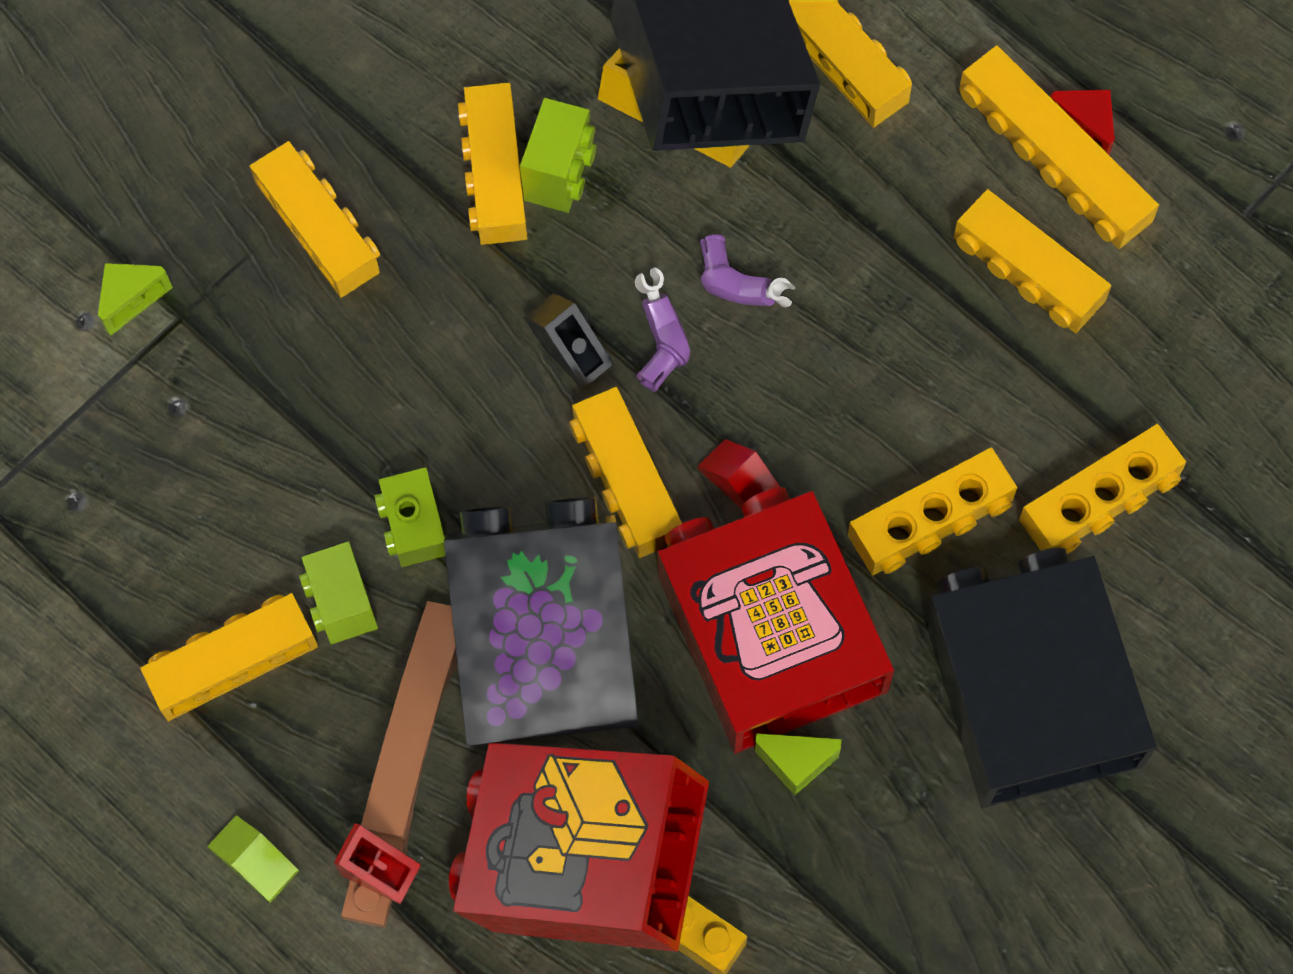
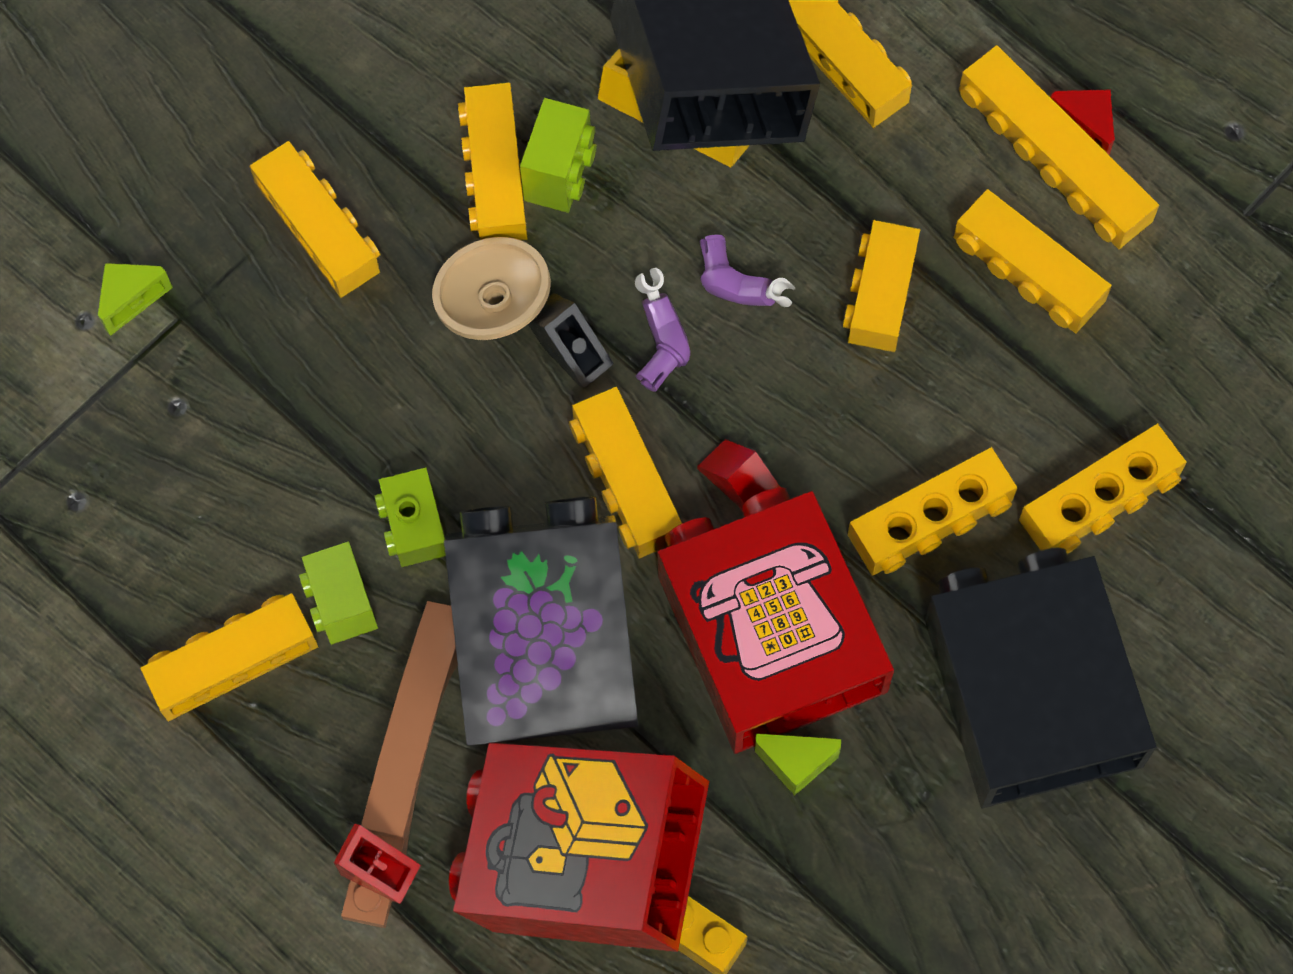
(253, 858): lime slope -> none
(489, 274): none -> tan dish
(881, 285): none -> yellow brick

